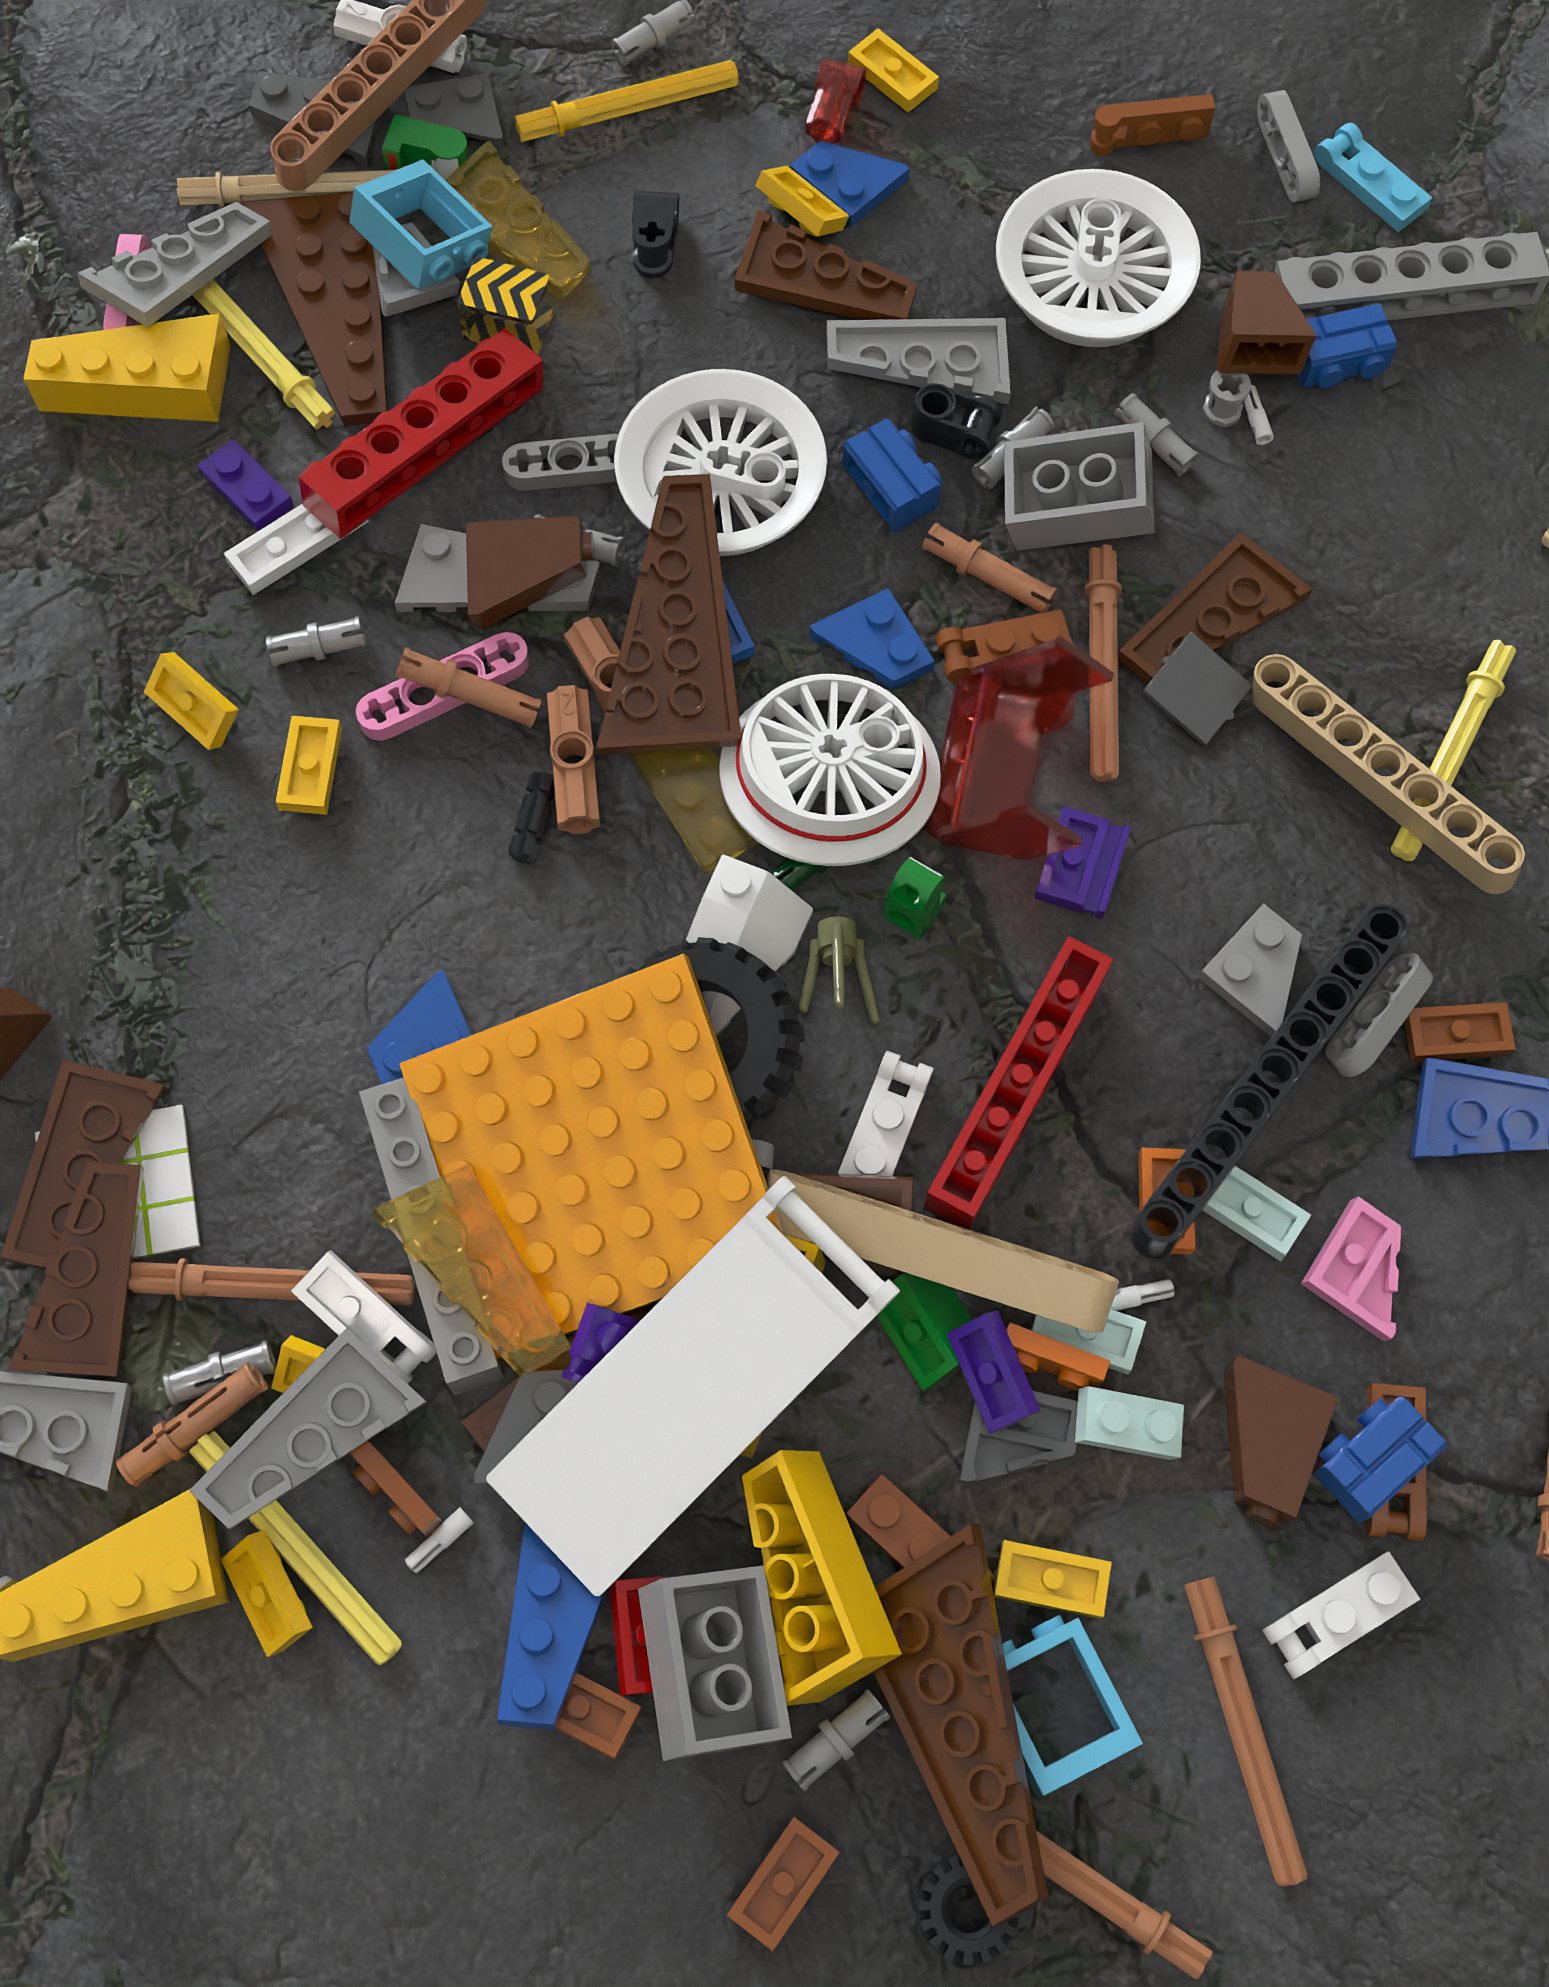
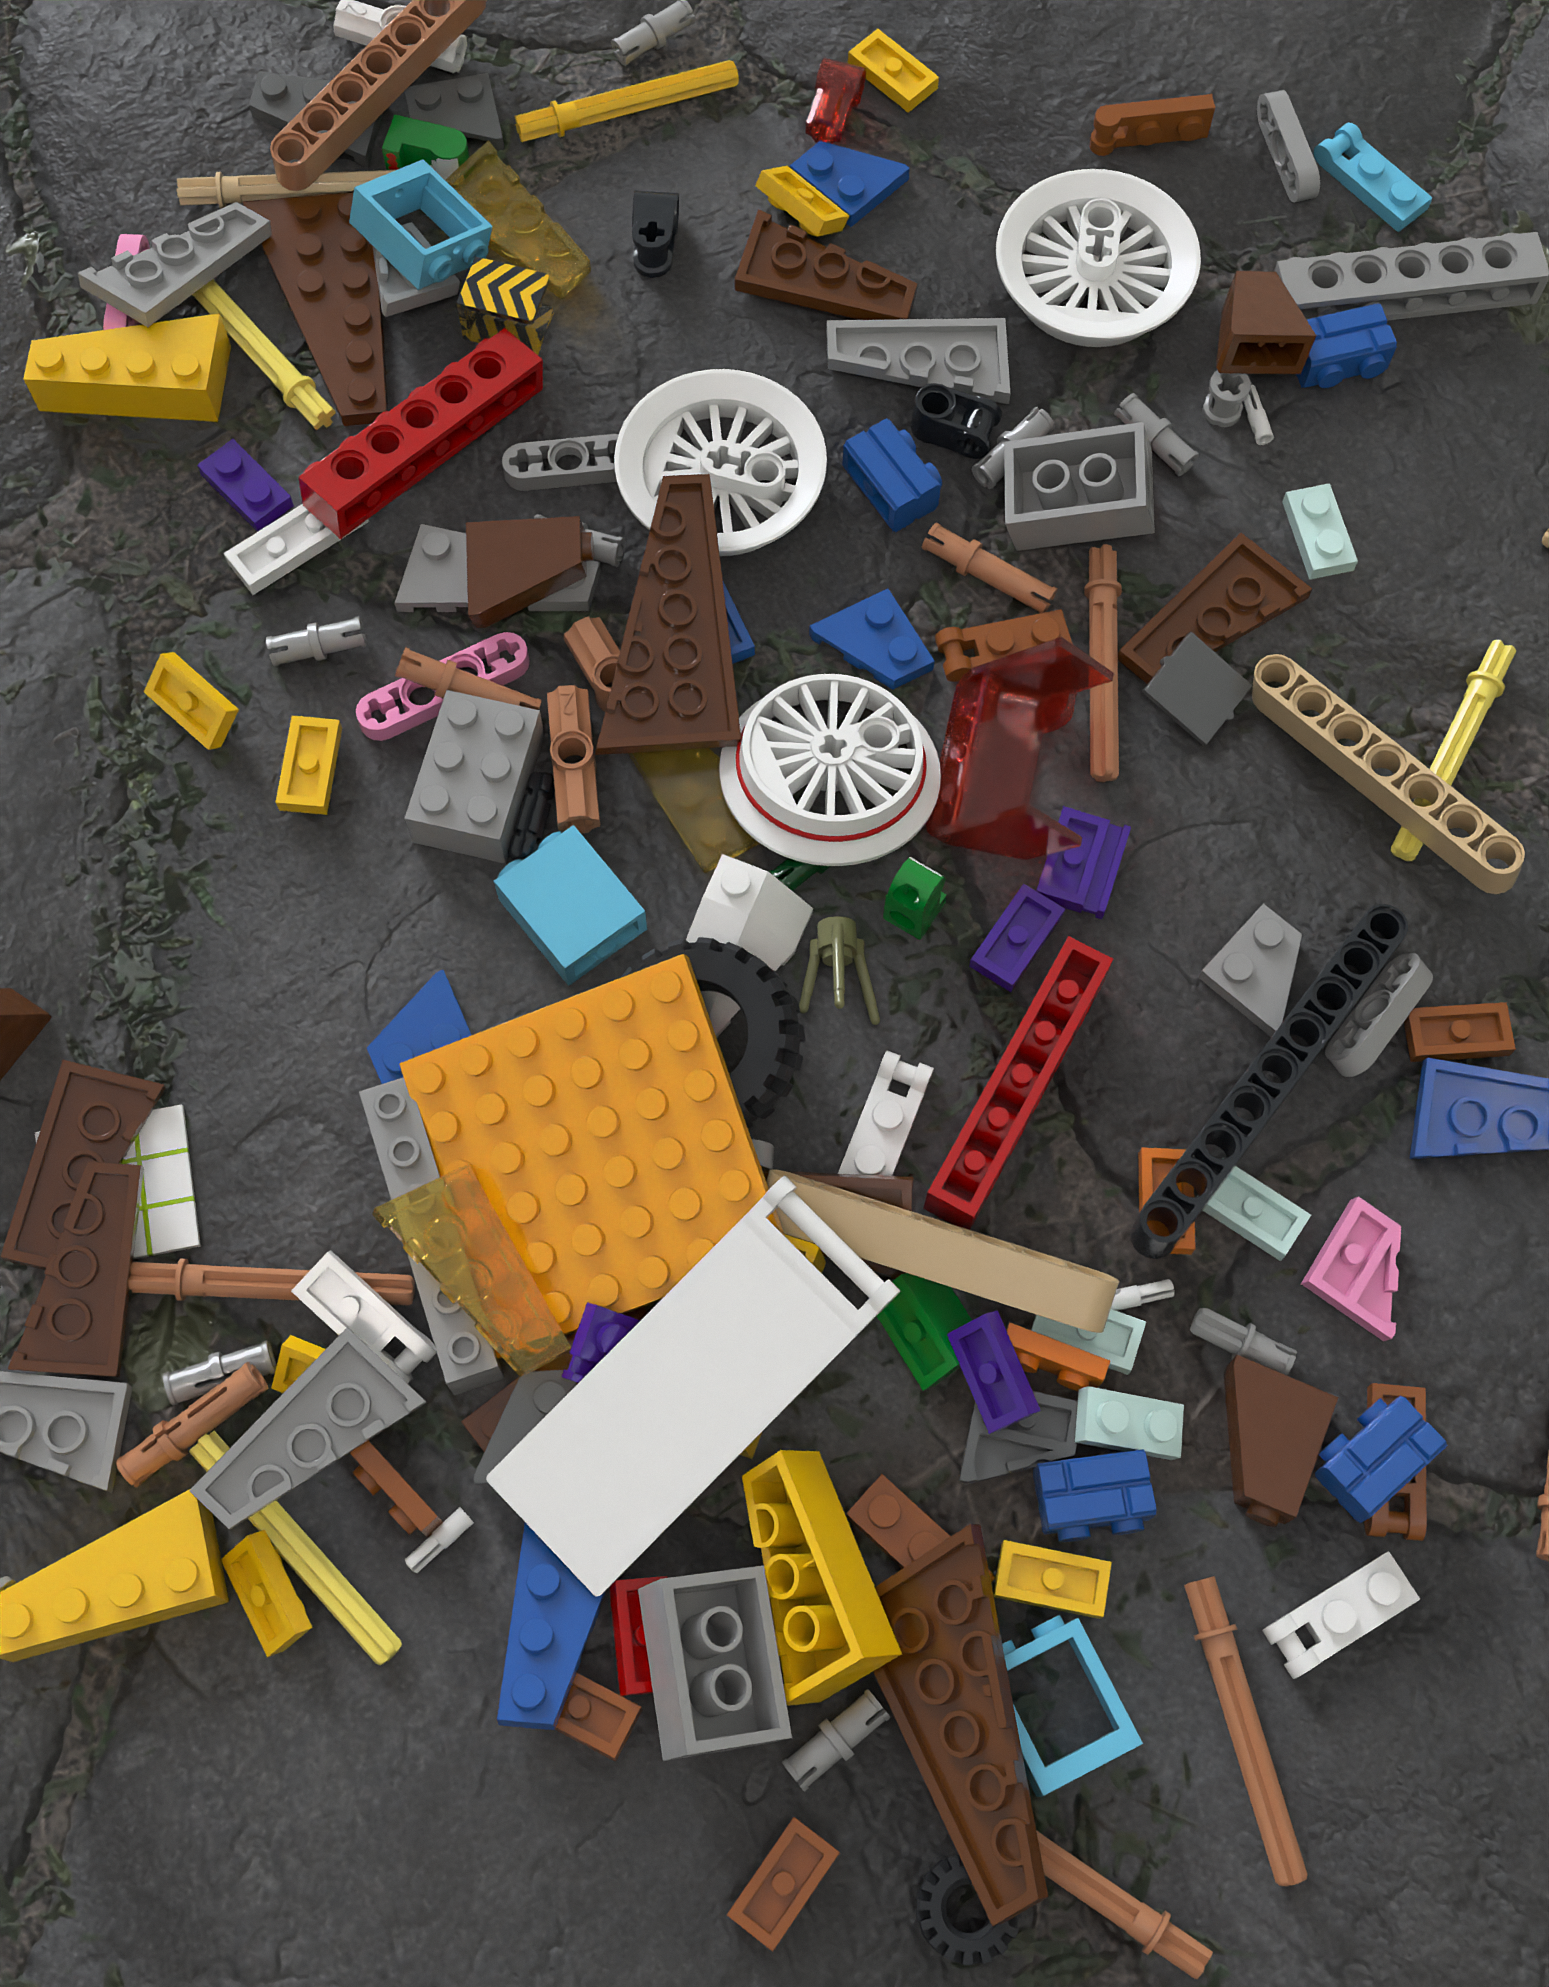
(474, 776): none -> light grey brick
(570, 904): none -> medium azure brick
(1017, 937): none -> dark purple plate
(1094, 1494): none -> blue brick
(1242, 1341): none -> light grey axle
(1319, 531): none -> light aqua plate

